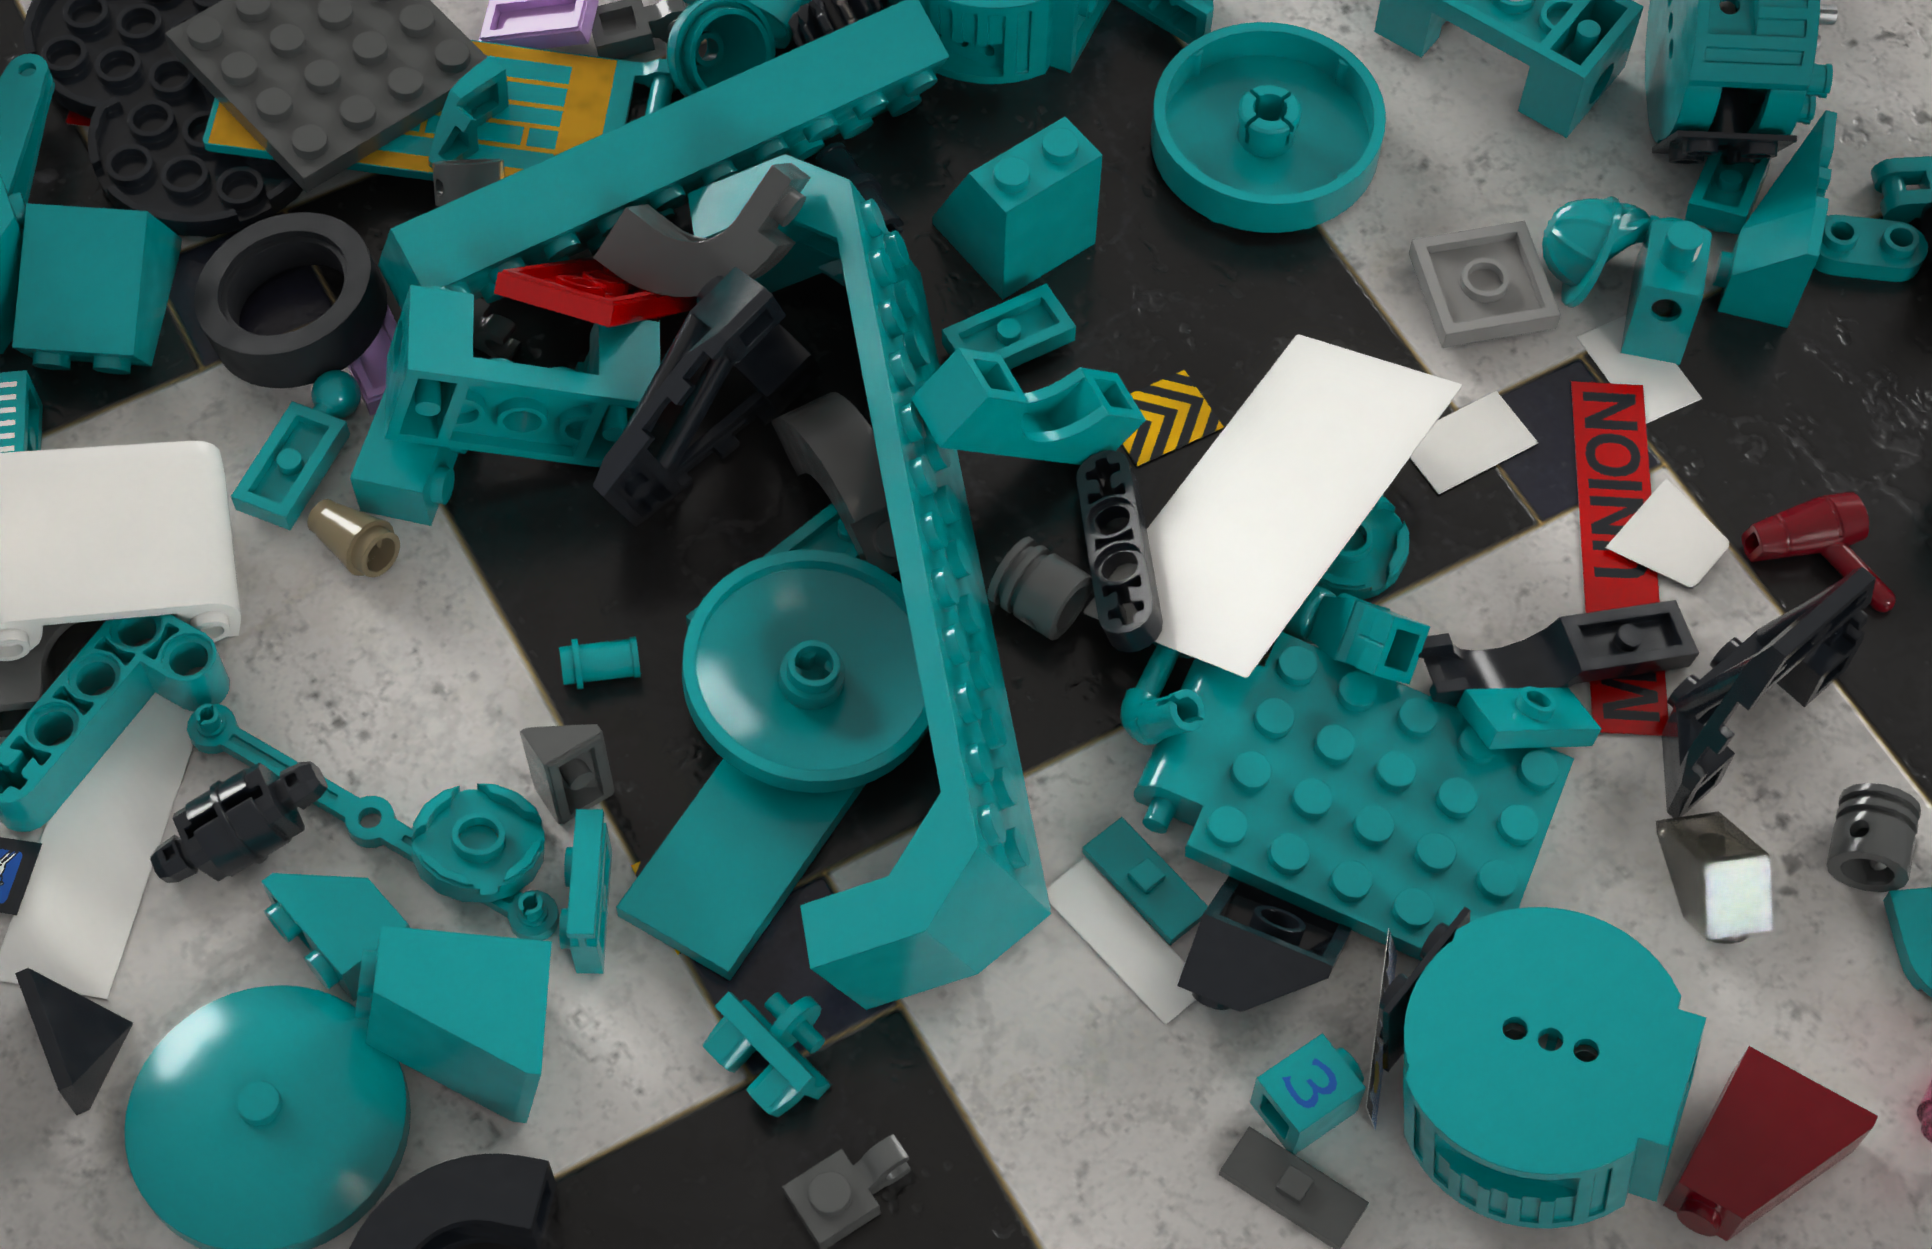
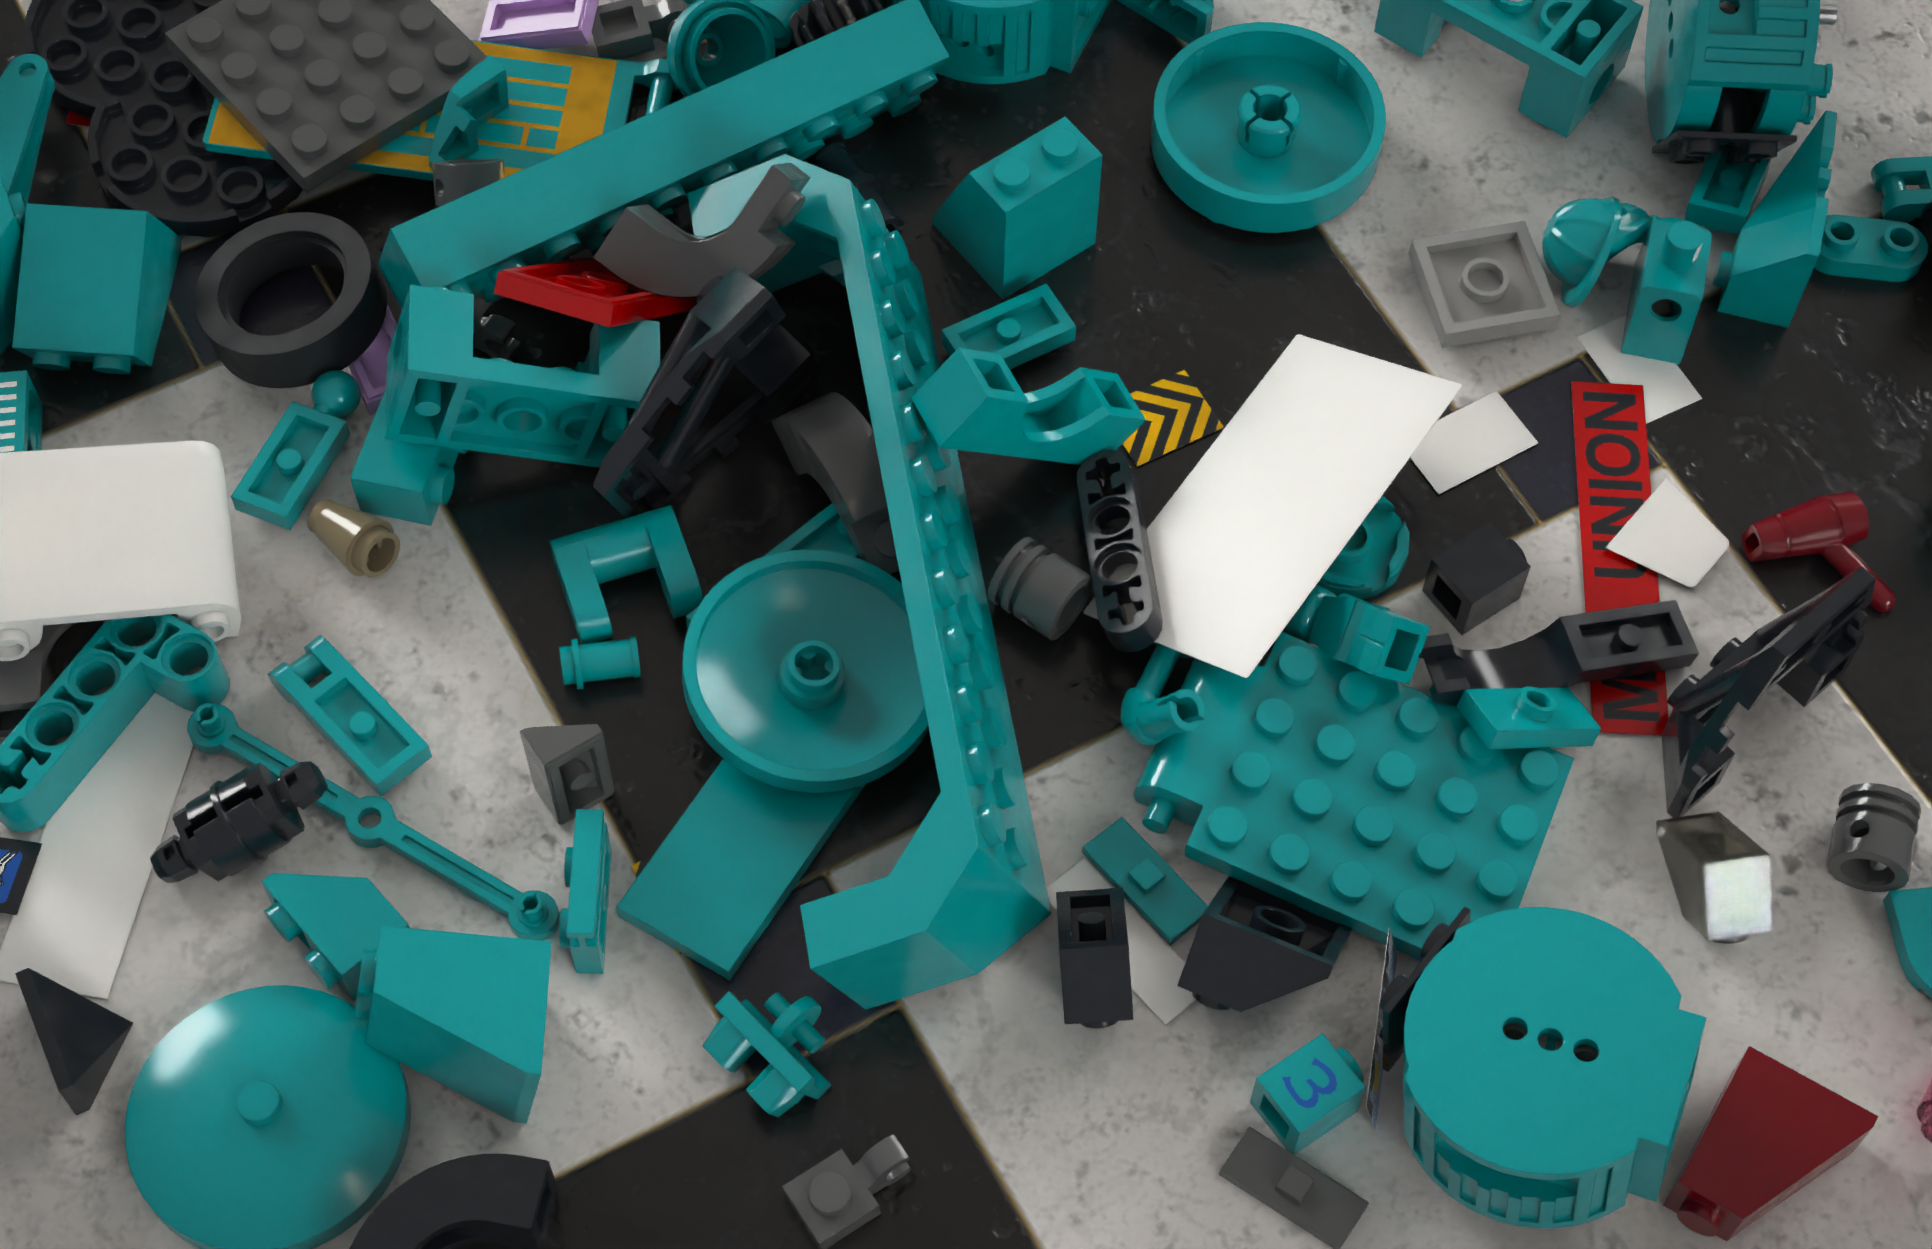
(351, 716): none -> teal plate
(478, 843): teal tile -> none
(619, 551): none -> teal connector
(1094, 957): none -> black slope
(1476, 577): none -> black brick

